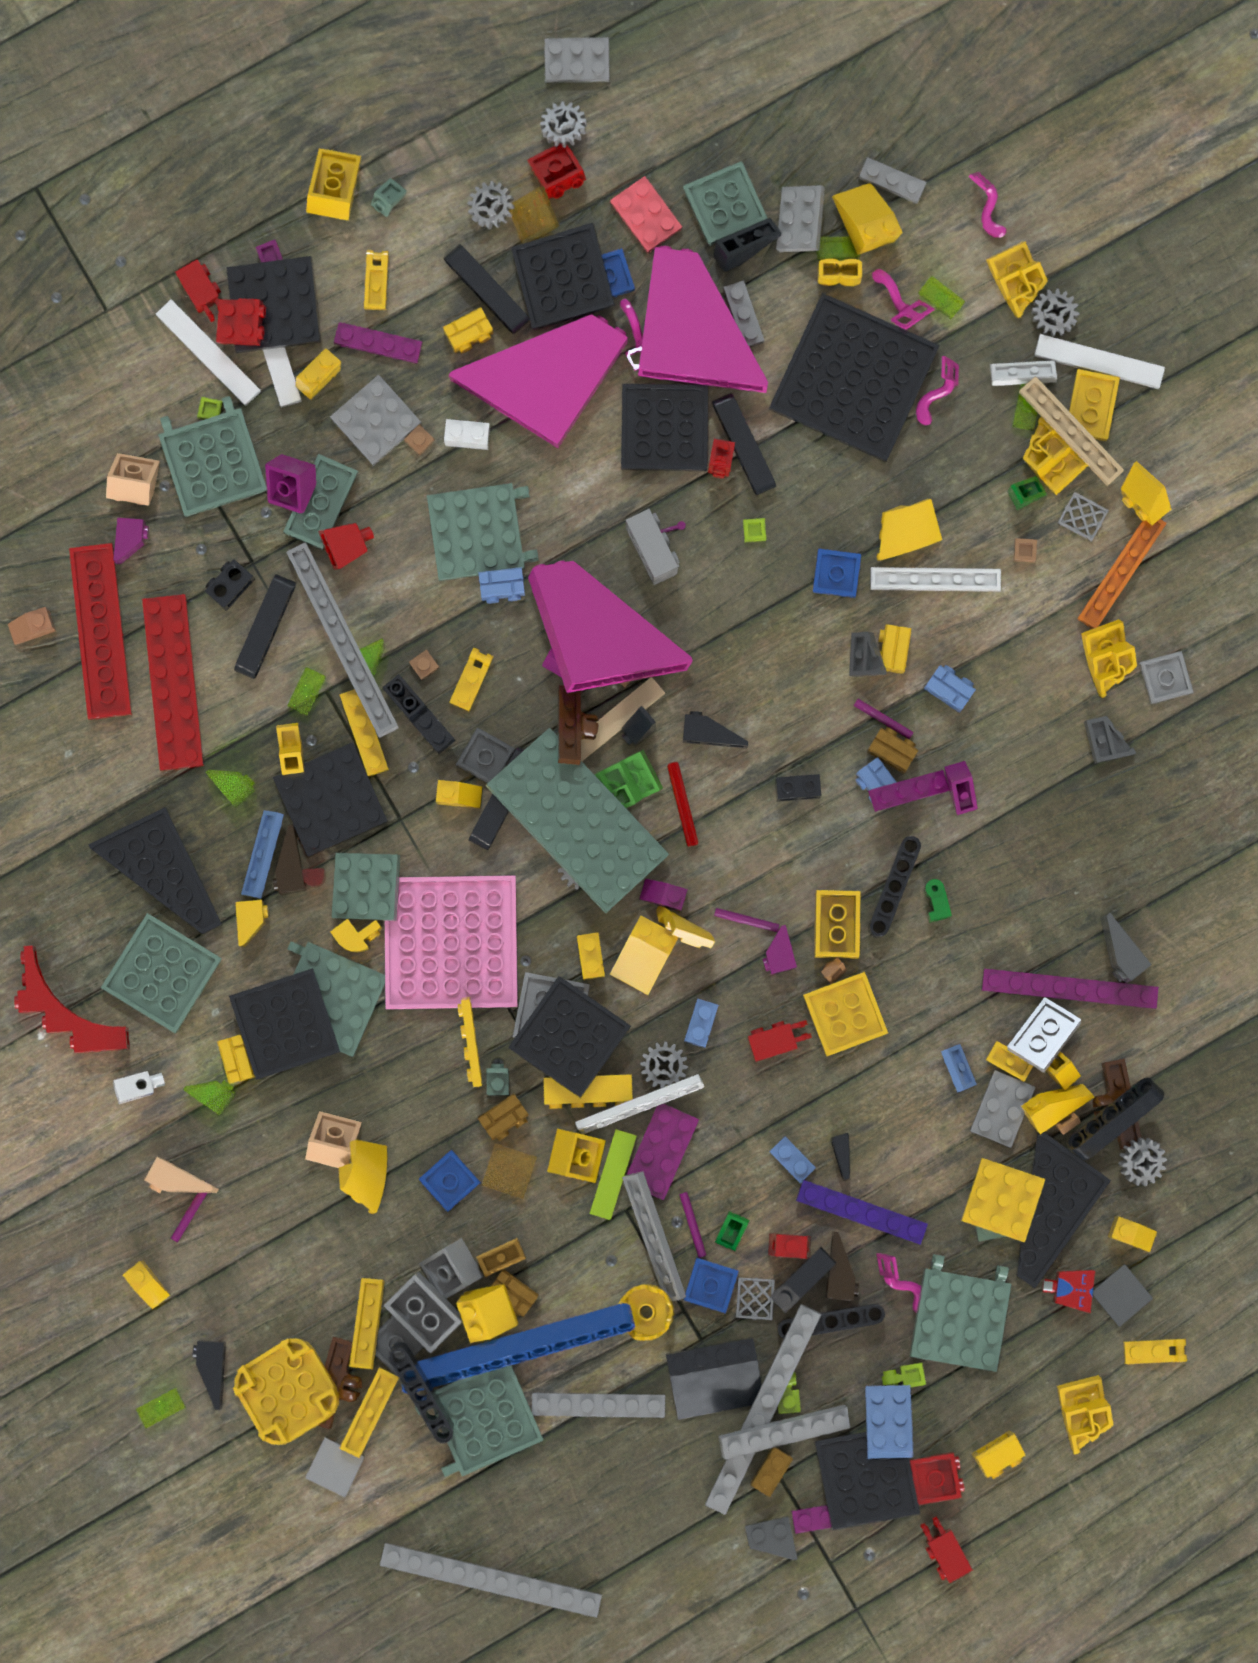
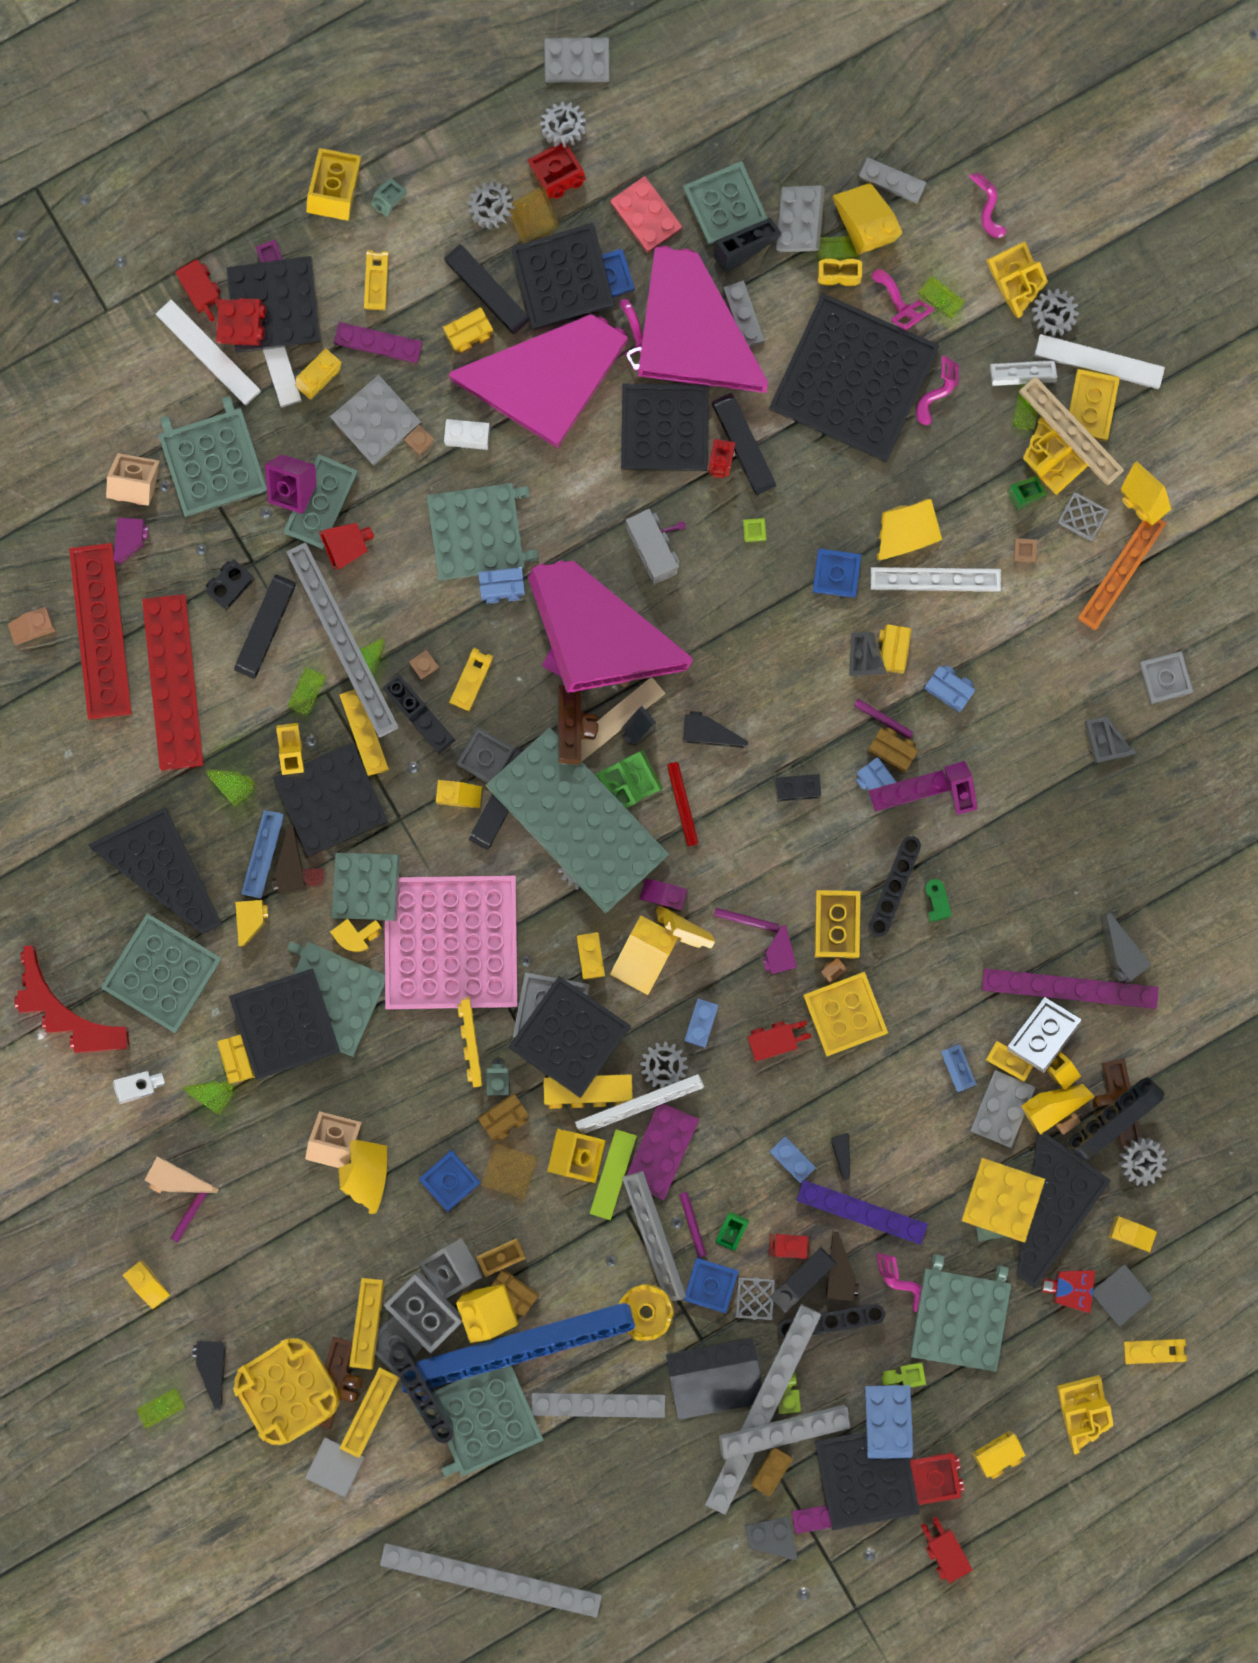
(209, 408): lime tile -> none
(1108, 655): yellow slope -> none

